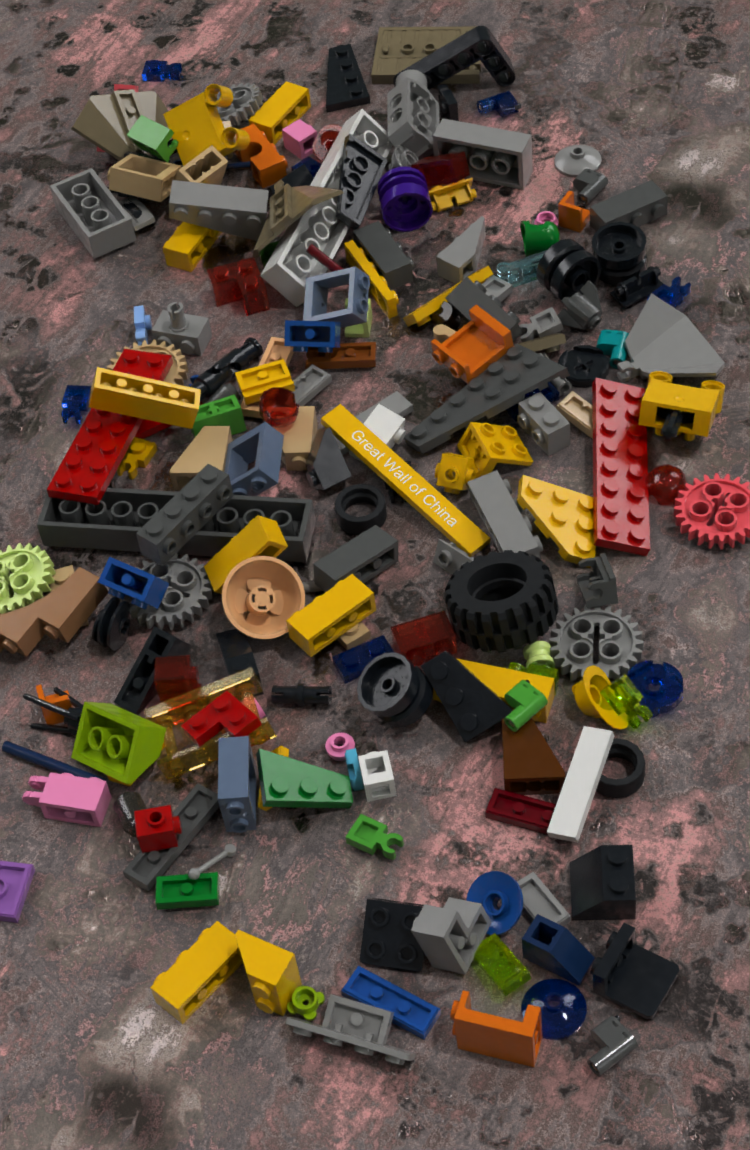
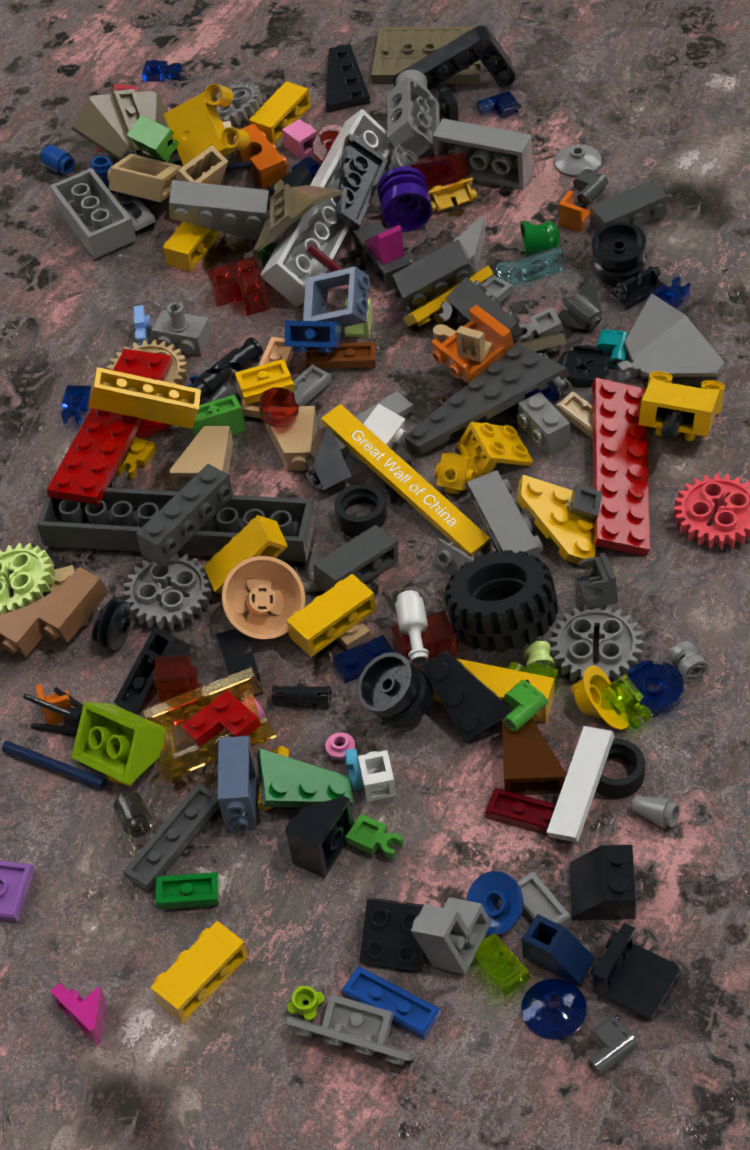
(57, 160): none -> blue brick
(70, 798): bright pink hinge -> none
(85, 1013): none -> dark pink slope
(101, 167): none -> blue cone
(130, 581): blue brick -> none
(157, 828): red brick -> none
(229, 850): light grey hinge -> none
(258, 444): sand blue window -> none
(270, 972): yellow slope -> none
(319, 834): none -> black slope
(378, 287): yellow plate -> none
(387, 245): none -> dark pink slope
(413, 622): none -> white piece
(434, 274): none -> dark grey brick
(472, 344): none -> tan bracket
(497, 1035): orange panel -> none
(546, 216): bright pink plate -> none
(567, 268): black wheel -> none
(585, 502): none -> dark grey plate
(658, 810): none -> light grey cone
(664, 483): clear red hair -> none
(686, 659): none -> light grey wheel

